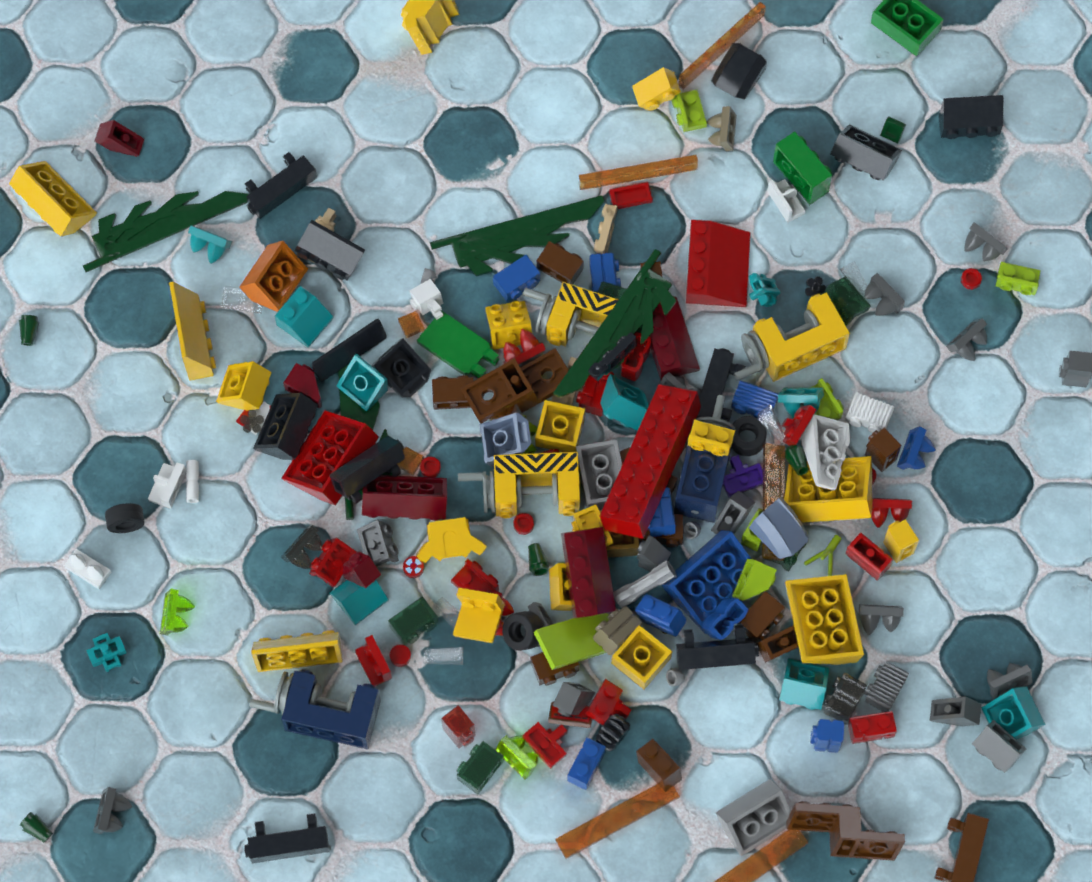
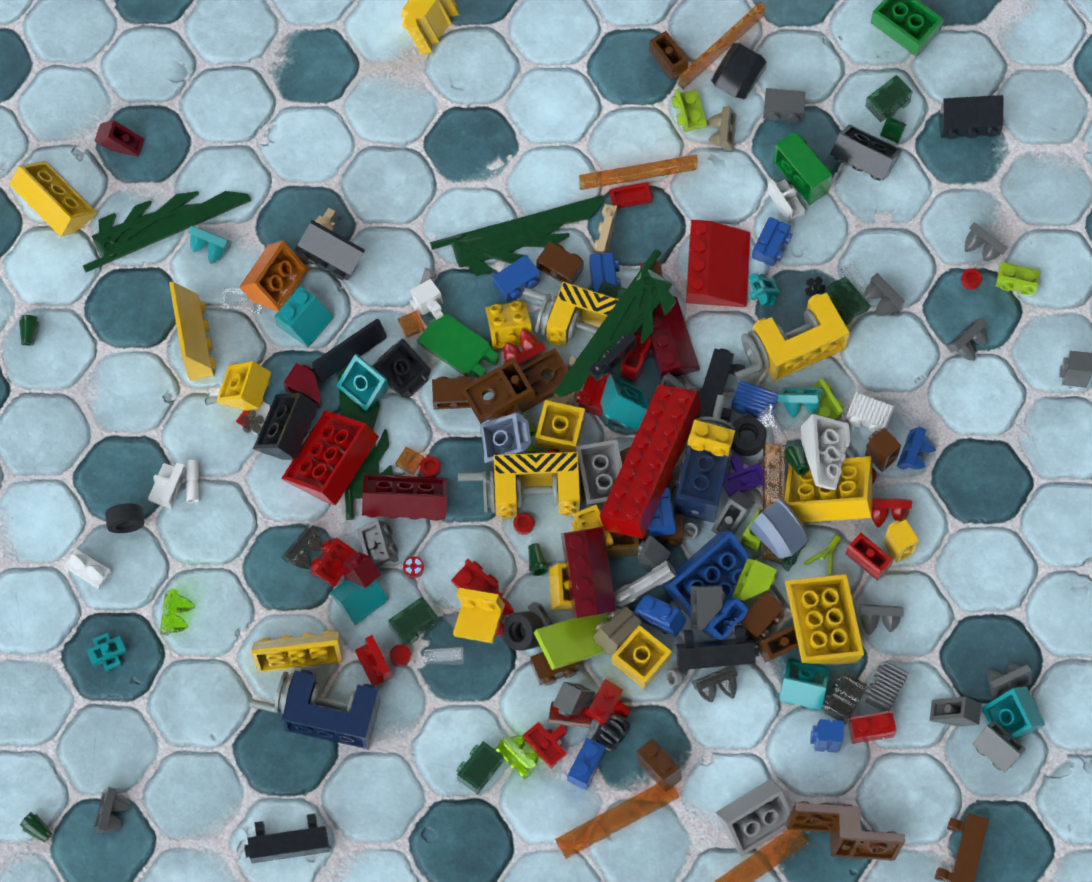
(280, 187): black brick -> none
(367, 467): black brick -> none
(449, 539): yellow slope -> none
(458, 727): clear red brick -> none
(656, 89): yellow brick -> none
(668, 55): none -> reddish brown brick
(705, 604): none -> dark grey slope
(724, 678): none -> clear smoke tile
(771, 241): none -> blue brick
(784, 105): none -> dark grey brick
(797, 426): red hinge -> none
(889, 98): none -> clear green brick

